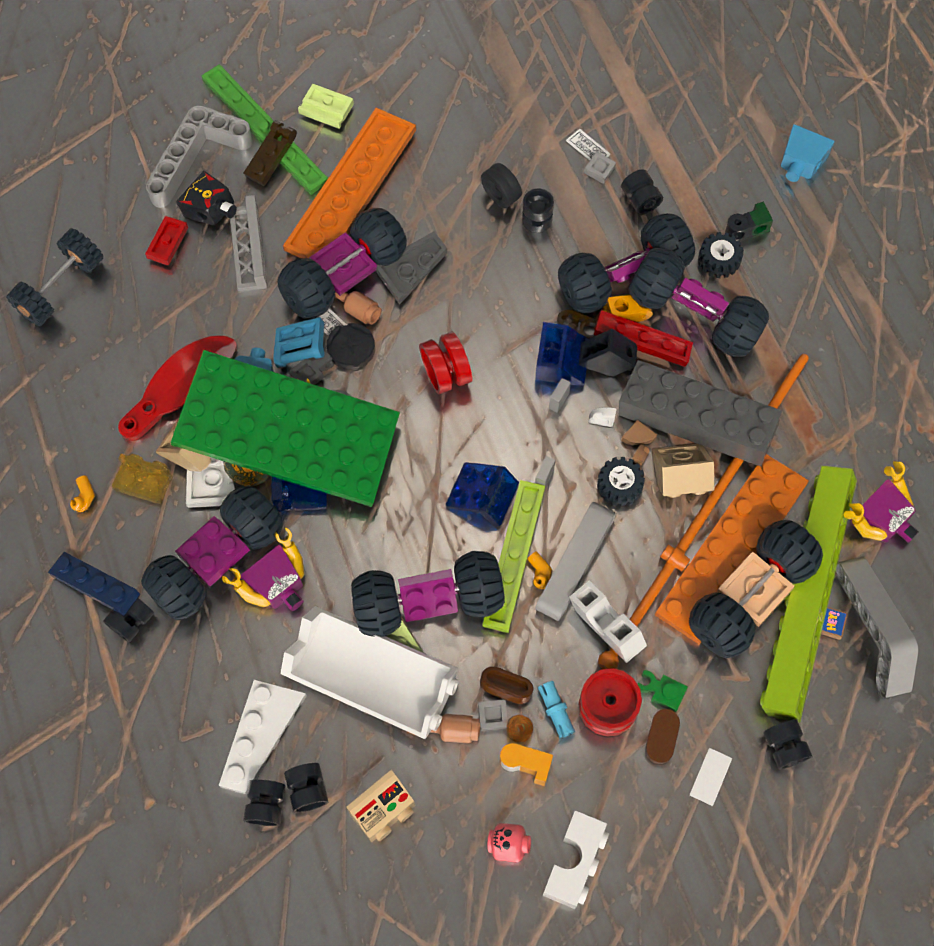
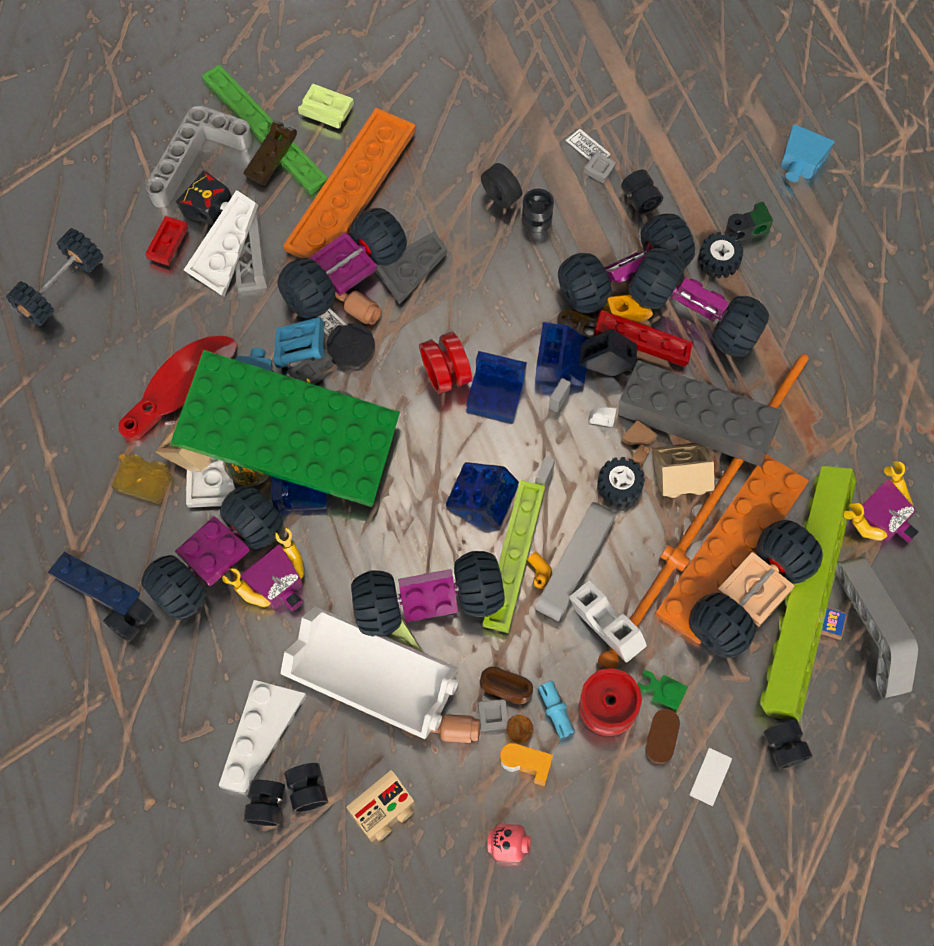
(86, 495): light orange arm -> none
(222, 246): none -> white wing
(496, 384): none -> clear blue bracket
(568, 884): white arch -> none

